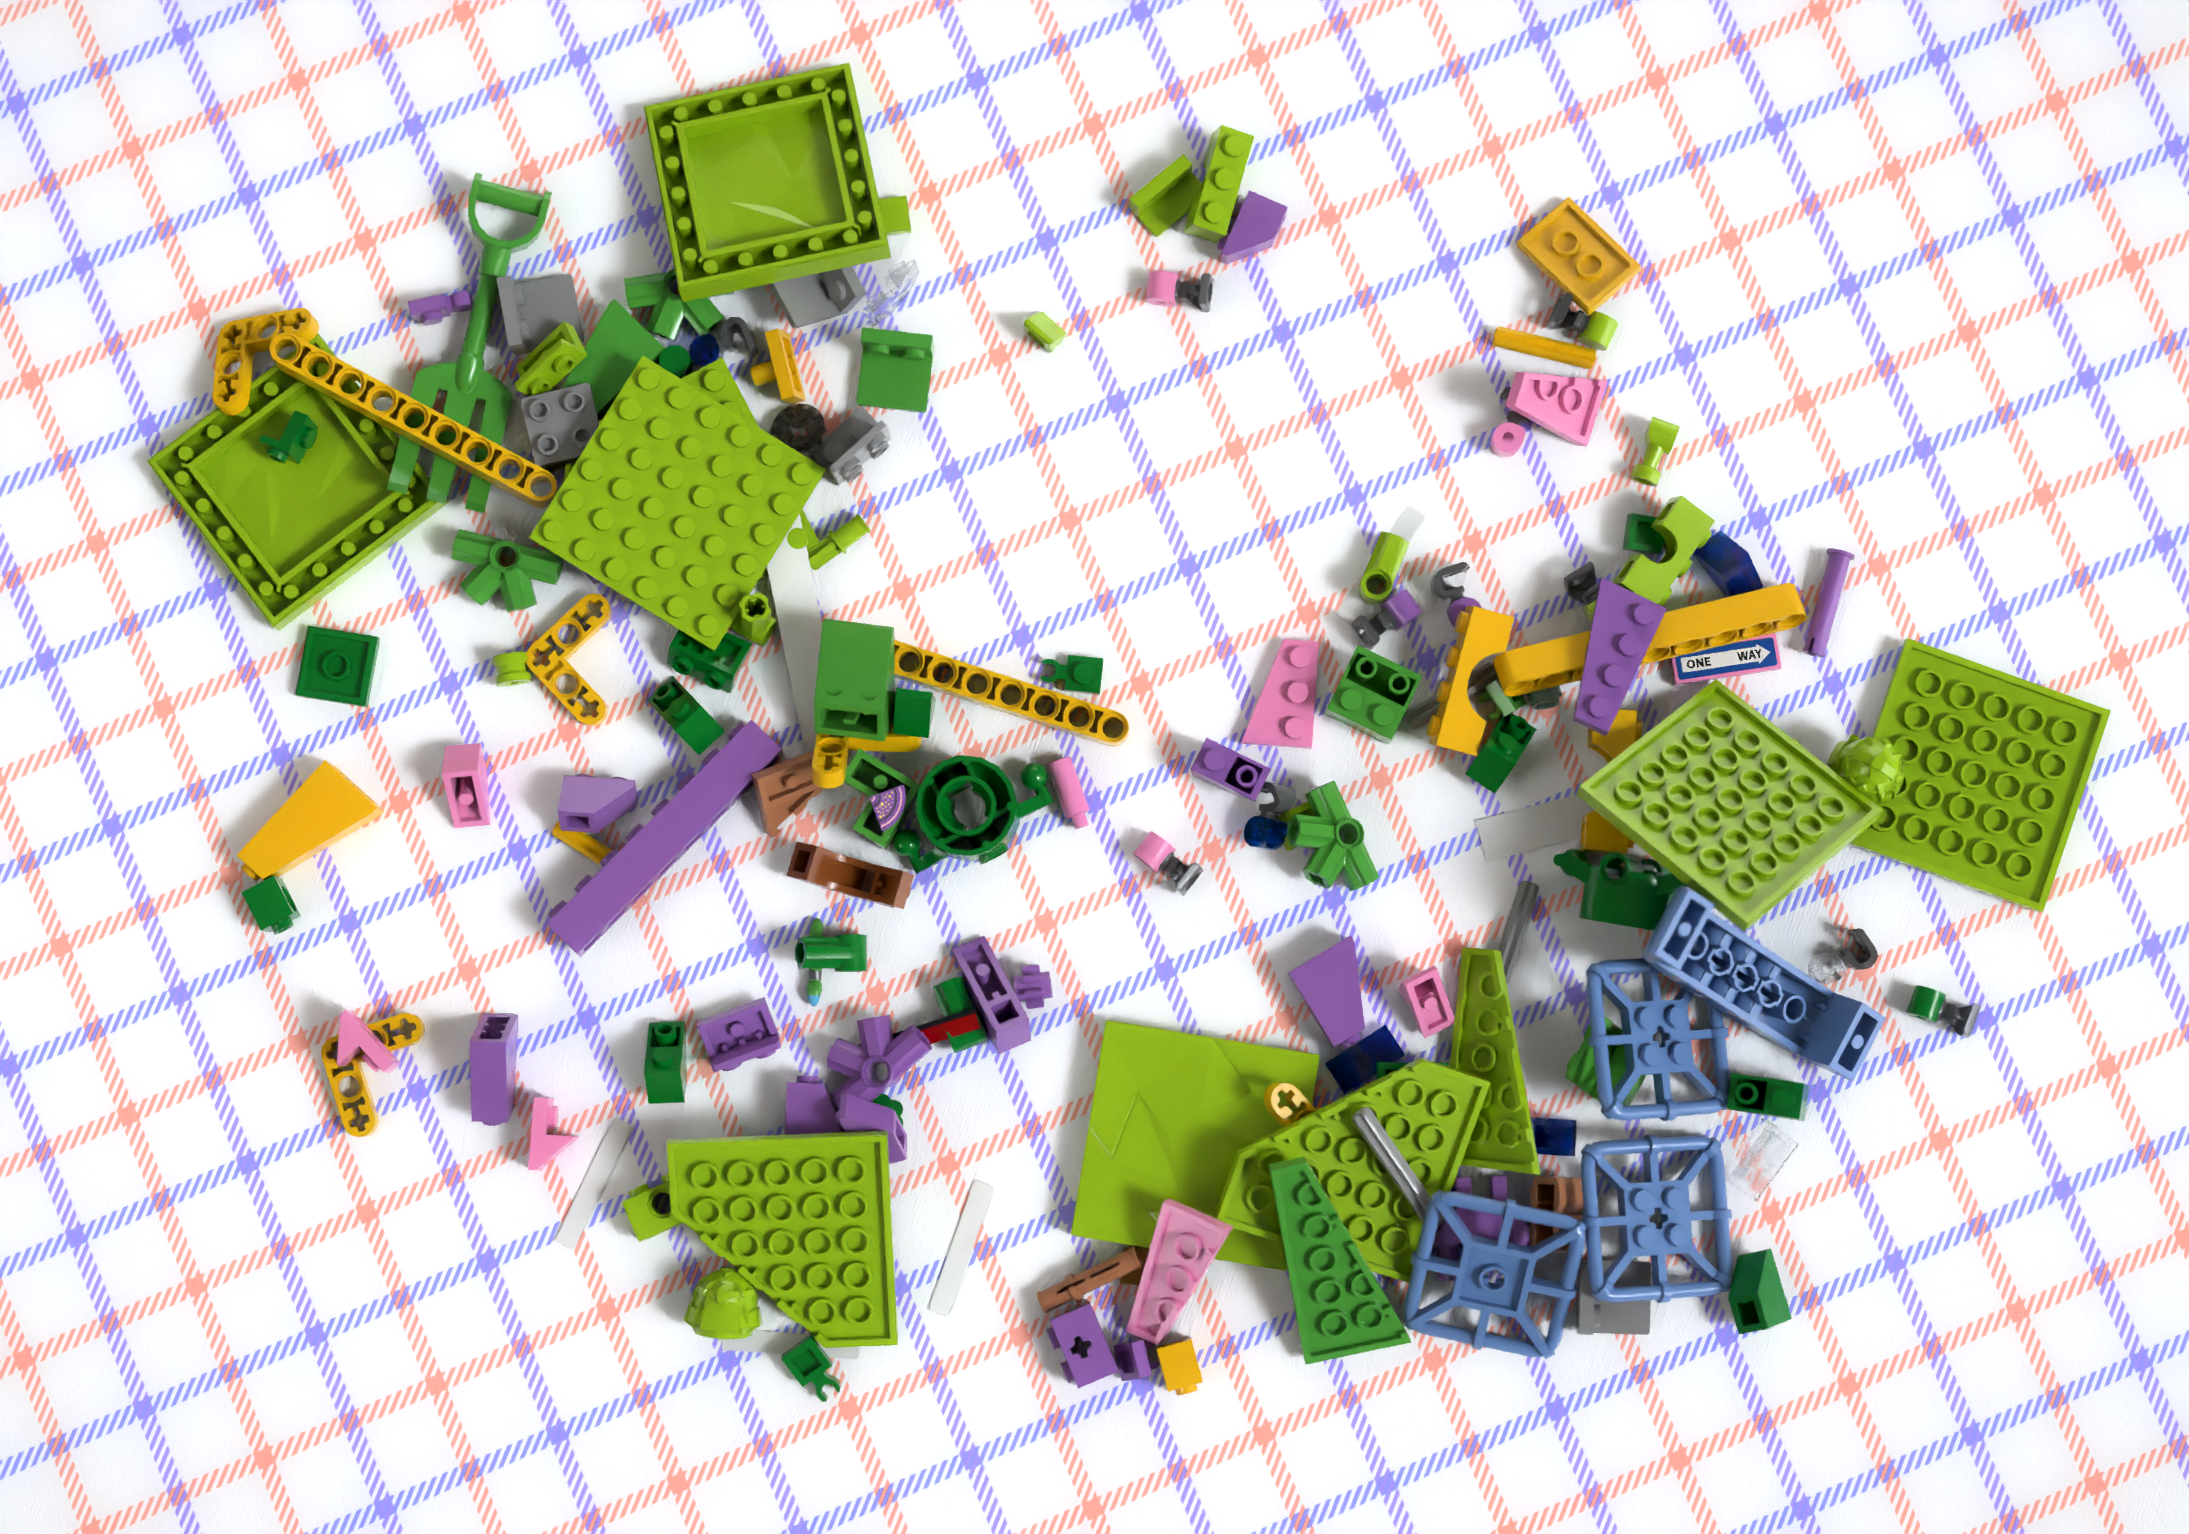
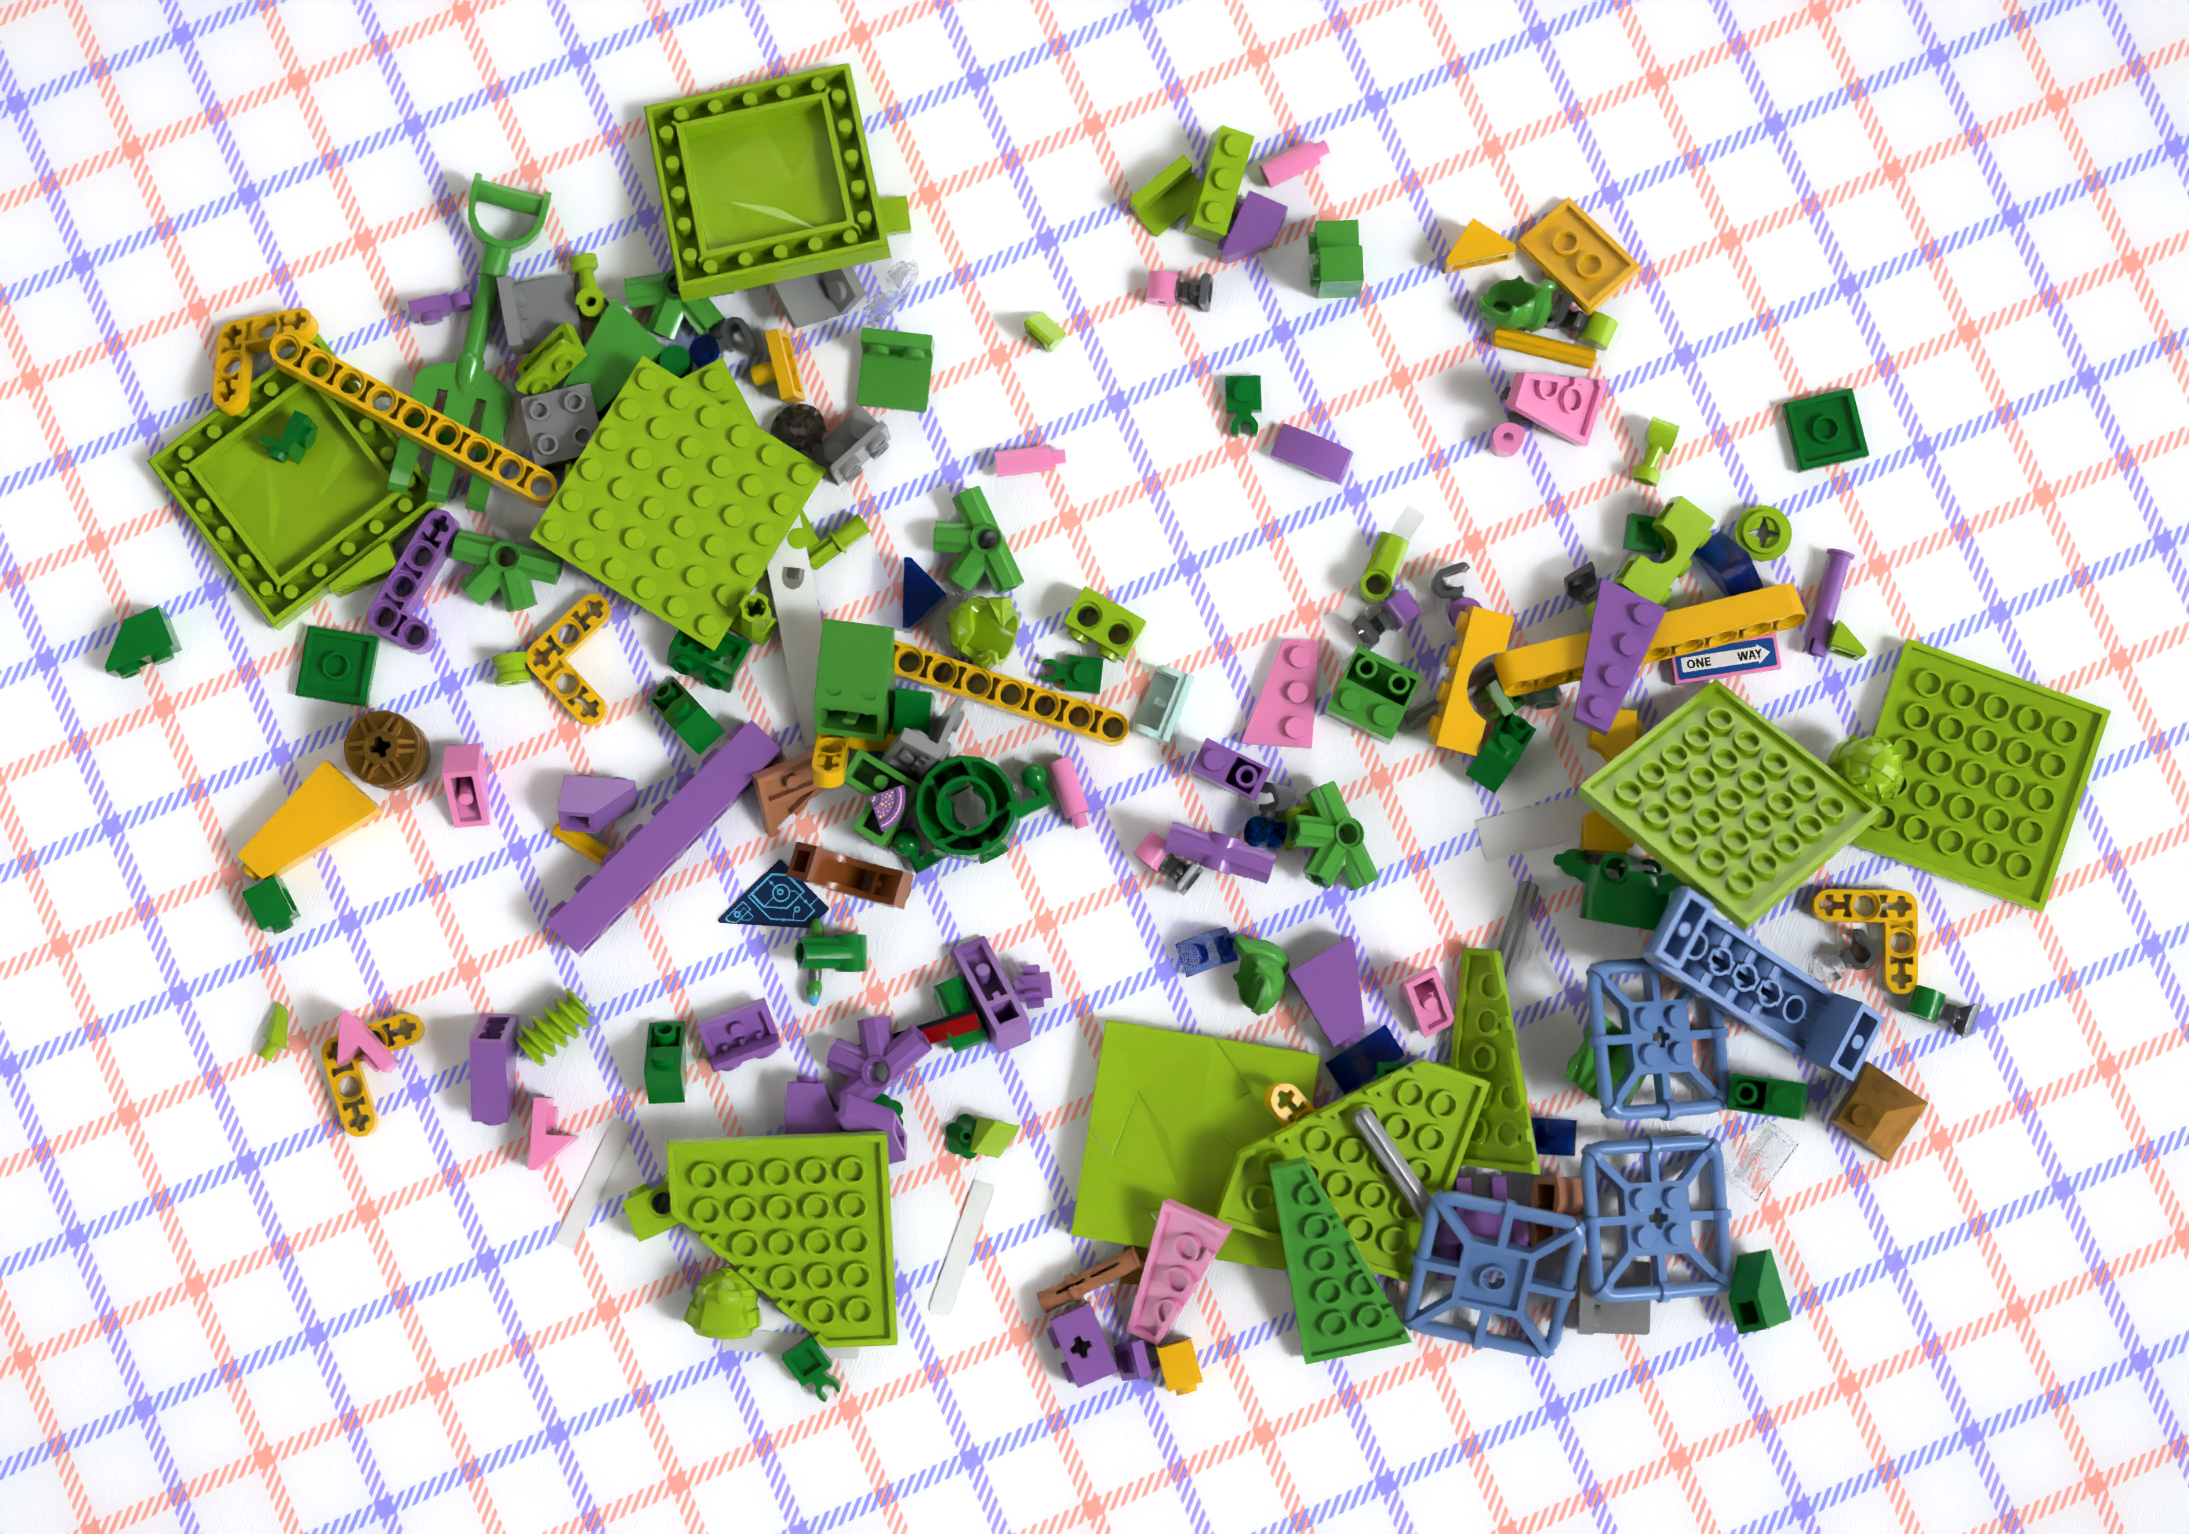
(142, 641): none -> green slope
(275, 1032): none -> lime bar
(369, 570): none -> lime slope
(403, 762): none -> pearl gold wheel
(421, 577): none -> medium lavender beam
(555, 1027): none -> lime piece
(590, 299): none -> lime leg
(776, 902): none -> dark blue sticker
(793, 577): none -> clear smoke hinge
(915, 752): none -> light grey bracket
(920, 596): none -> clear blue slope
(955, 1132): none -> green plant
(965, 539): none -> bright green piece
(984, 629): none -> lime helmet
(992, 1137): none -> lime slope
(1028, 460): none -> bright pink cylinder
(1109, 617): none -> lime brick
(1163, 704): none -> light aqua hinge
(1206, 951): none -> clear blue bracket
(1220, 852): none -> medium lavender piece
(1243, 398): none -> green plate
(1260, 973): none -> bright green hair
(1293, 162): none -> bright pink cylinder
(1311, 453): none -> medium lavender slope
(1337, 260): none -> bright green brick
(1478, 248): none -> yellow slope
(1518, 304): none -> bright green hair
(1775, 523): none -> lime gear
(1825, 430): none -> green tile
(1844, 642): none -> lime slope
(1877, 1112): none -> pearl gold slope
(1891, 924): none -> yellow beam

